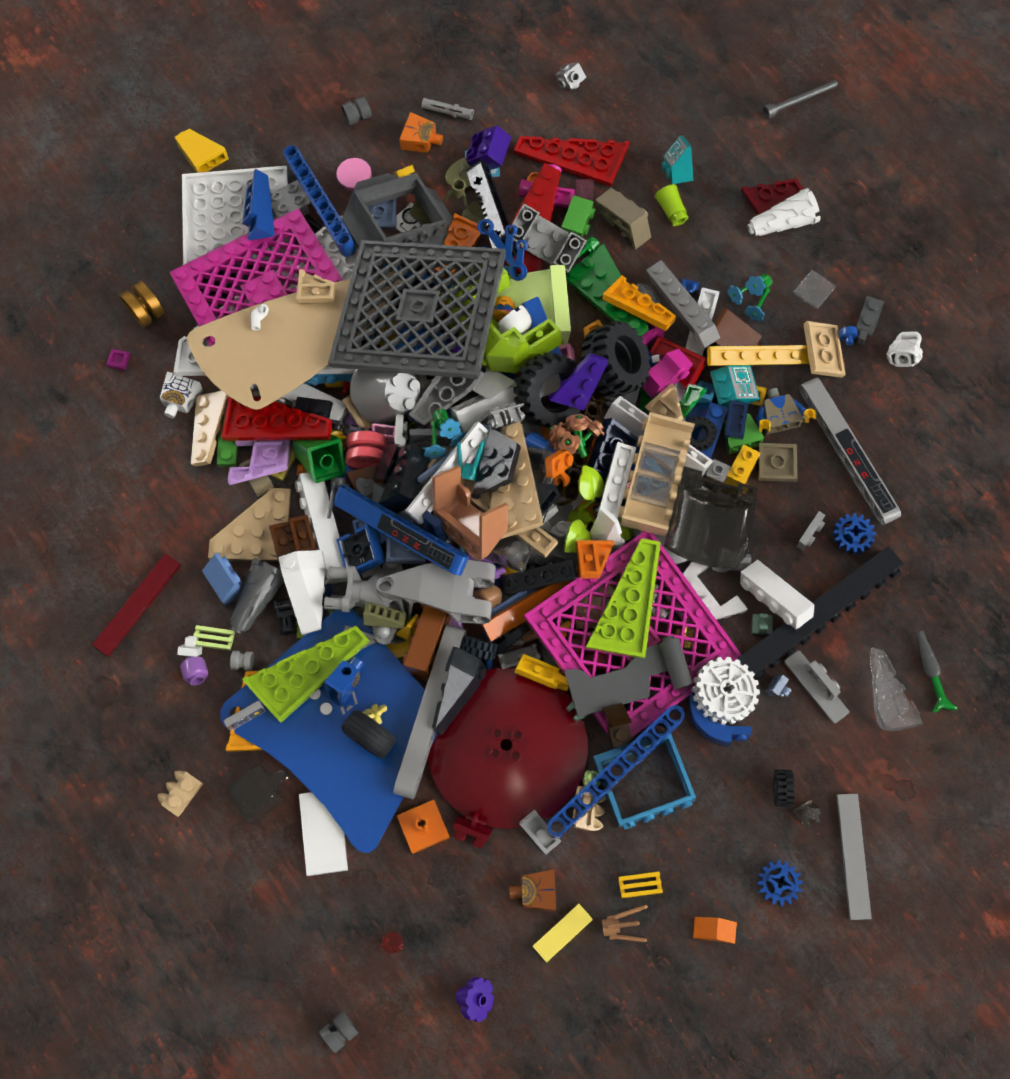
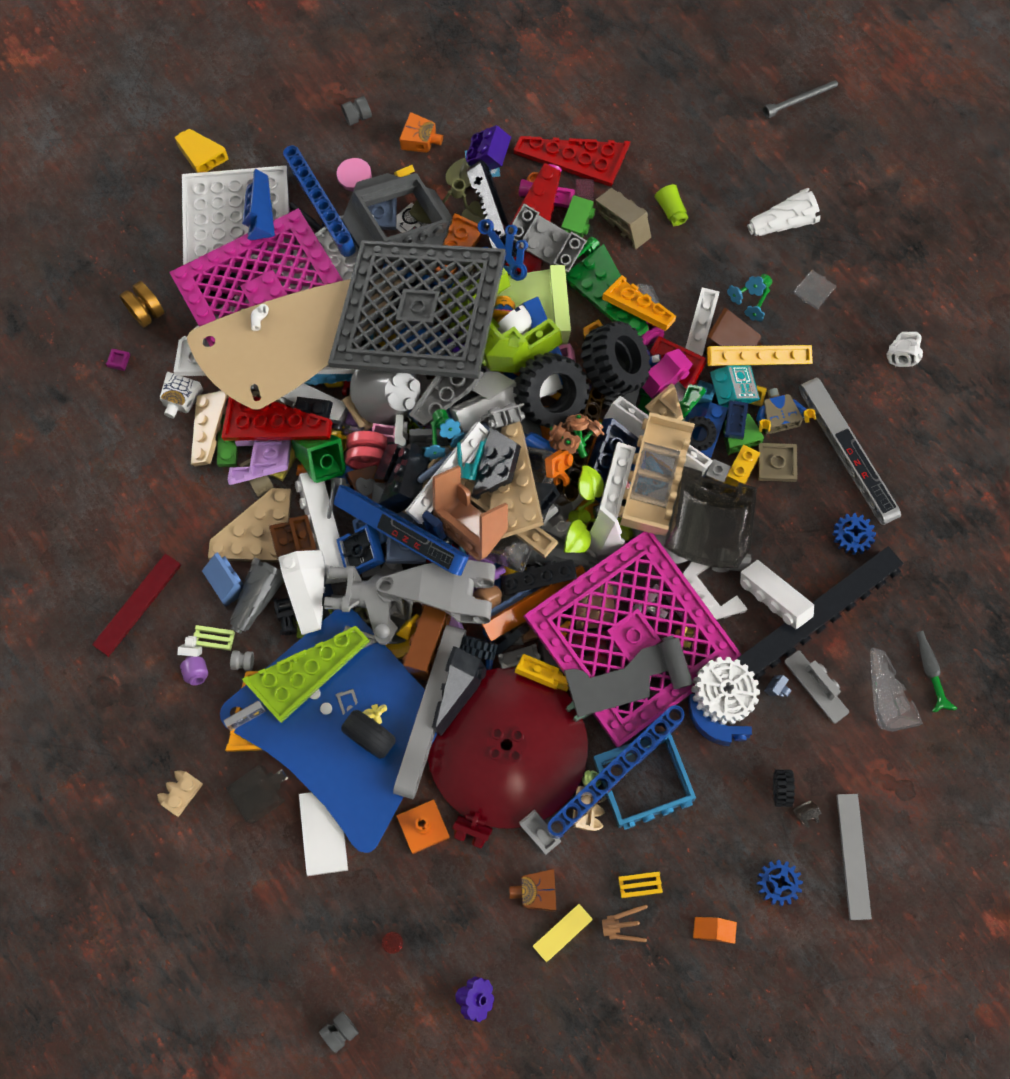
(289, 199): light grey hinge -> none
(314, 289): tan wing -> none
(343, 681): blue torso -> none
(383, 616): olive slope -> none
(466, 113): light grey pin -> none
(570, 76): light grey brick -> none
(581, 384): dark purple wing -> none
(592, 557): orange wing -> none
(617, 724): dark brown slope -> none
(627, 616): lime wing -> none
(678, 162): teal slope -> none
(683, 304): light grey brick -> none
(690, 285): blue plate -> none
(761, 624): sand green tile -> none
(766, 196): dark red wing -> none
(807, 538): light grey plate -> none
(824, 349): tan tile -> none
(848, 334): blue tile -> none
(868, 318): dark grey hinge -> none

